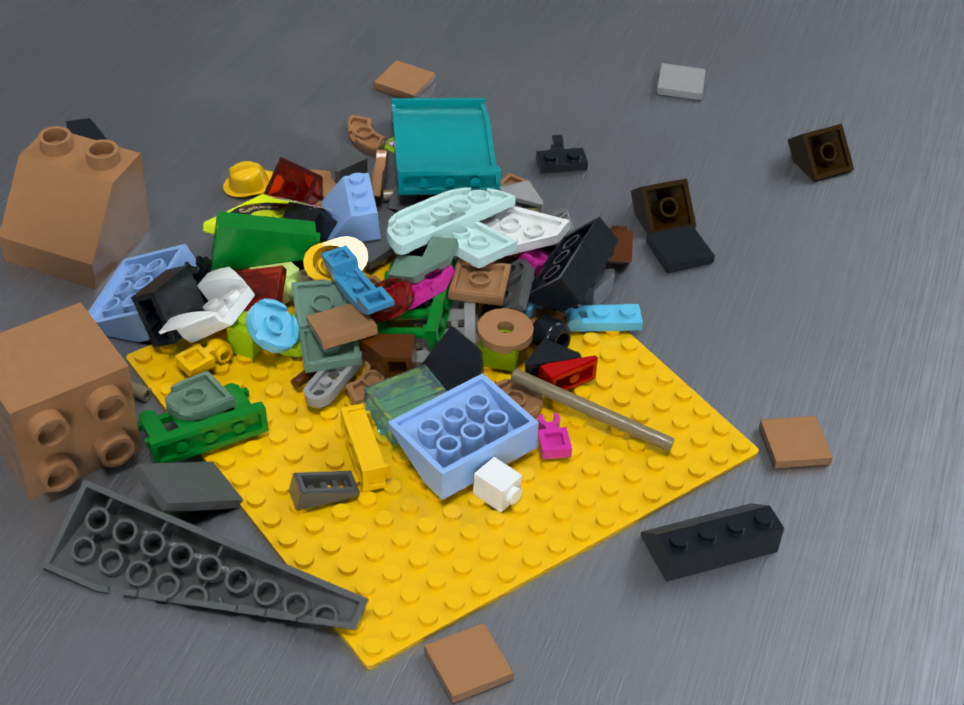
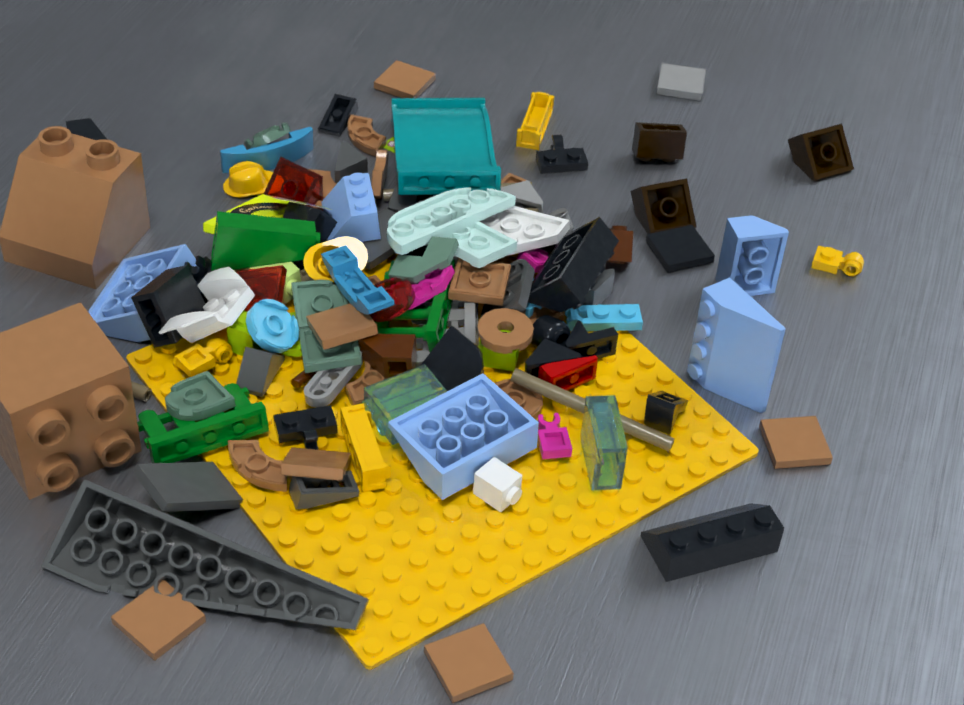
(158, 620): none -> medium nougat tile
(256, 465): none -> medium nougat tile
(258, 370): none -> dark grey slope
(267, 136): none -> sand green tile
(268, 155): none -> dark azure slope
(305, 425): none -> black plate
(316, 463): none -> medium nougat tile
(338, 114): none -> black slope
(535, 121): none -> yellow container
(598, 343): none -> black slope
(603, 442): none -> clear light blue brick
(659, 141): none -> dark brown brick
(663, 410): none -> black slope
(735, 346): none -> light blue slope
(752, 254): none -> light blue slope
(831, 260): none -> yellow plate

